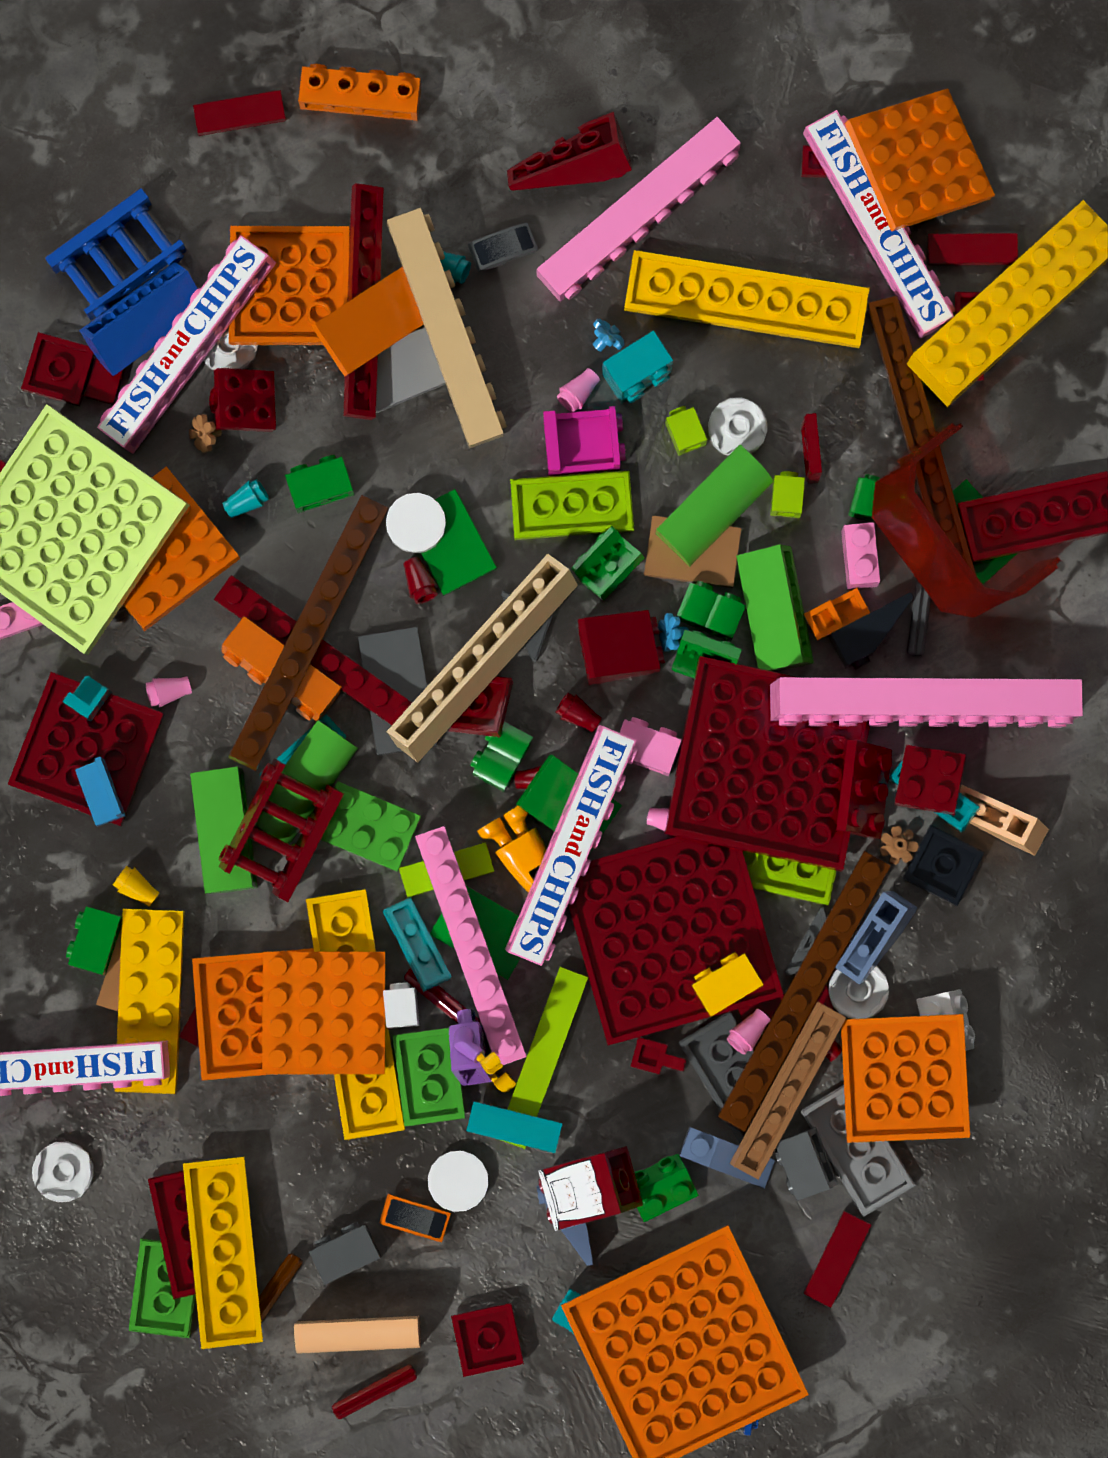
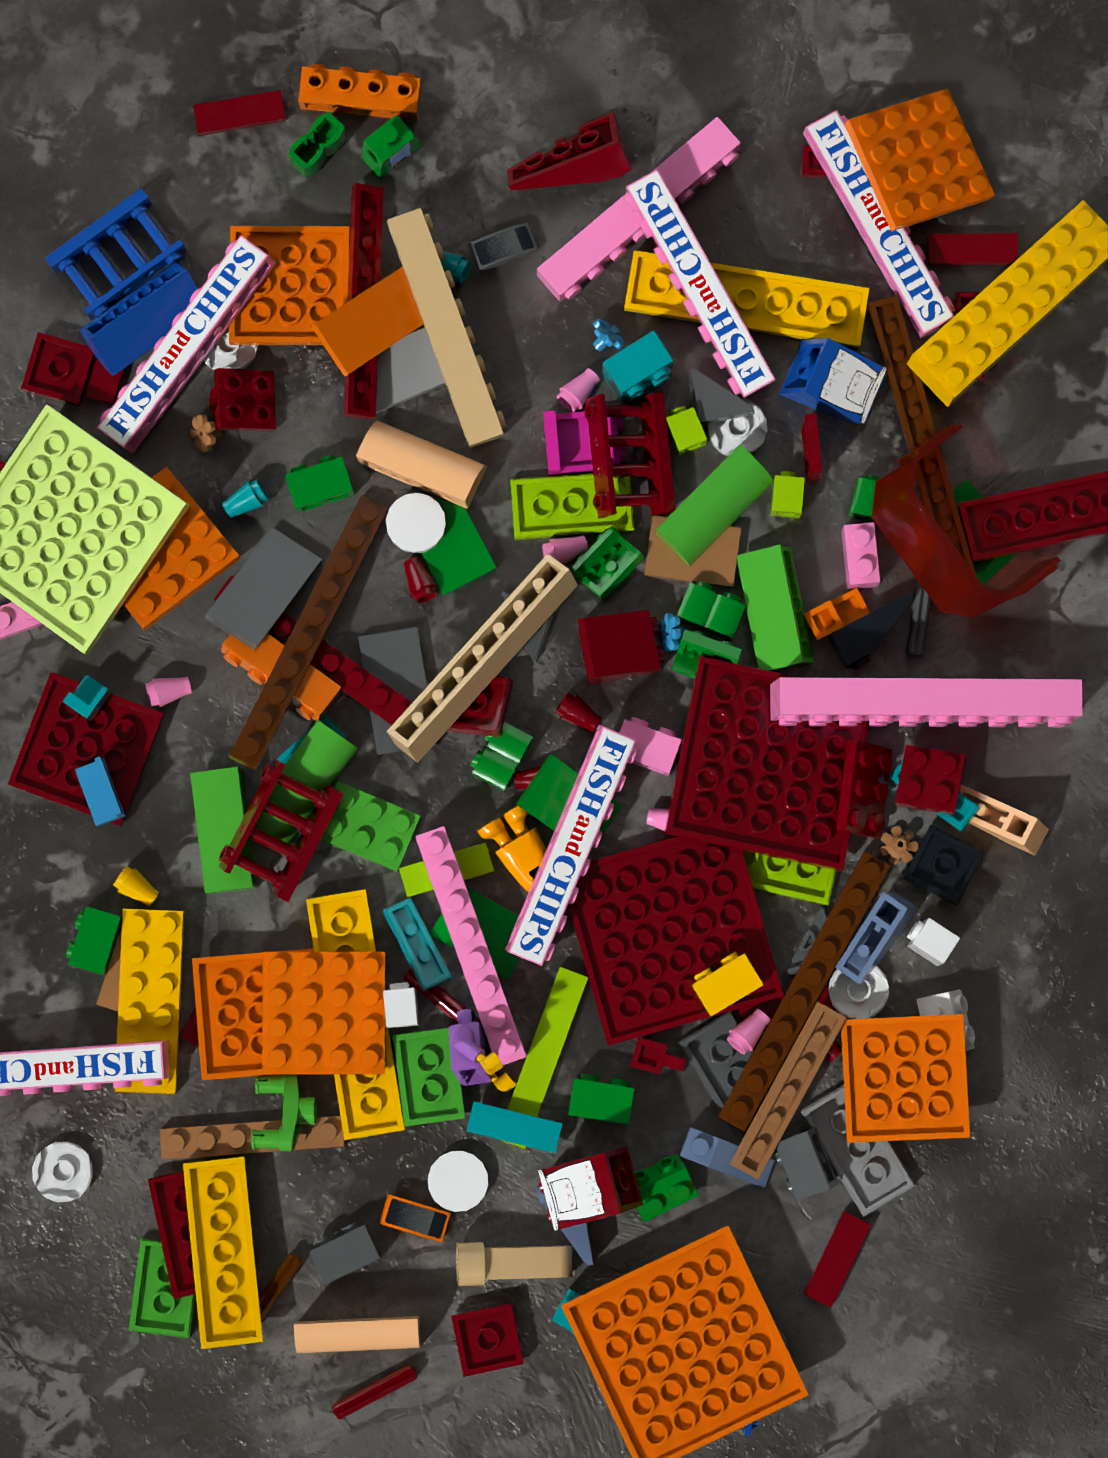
(236, 1138): none -> medium nougat plate
(263, 588): none -> dark grey tile
(296, 1112): none -> bright green connector
(311, 149): none -> green brick
(389, 145): none -> green torso
(421, 463): none -> light nougat brick
(479, 1264): none -> tan beam
(565, 549): none -> bright pink cone
(601, 1100): none -> green brick
(656, 448): none -> dark red fence
(699, 283): none -> brick
(716, 402): none -> dark grey tile
(833, 380): none -> slope
(932, 941): none -> white brick

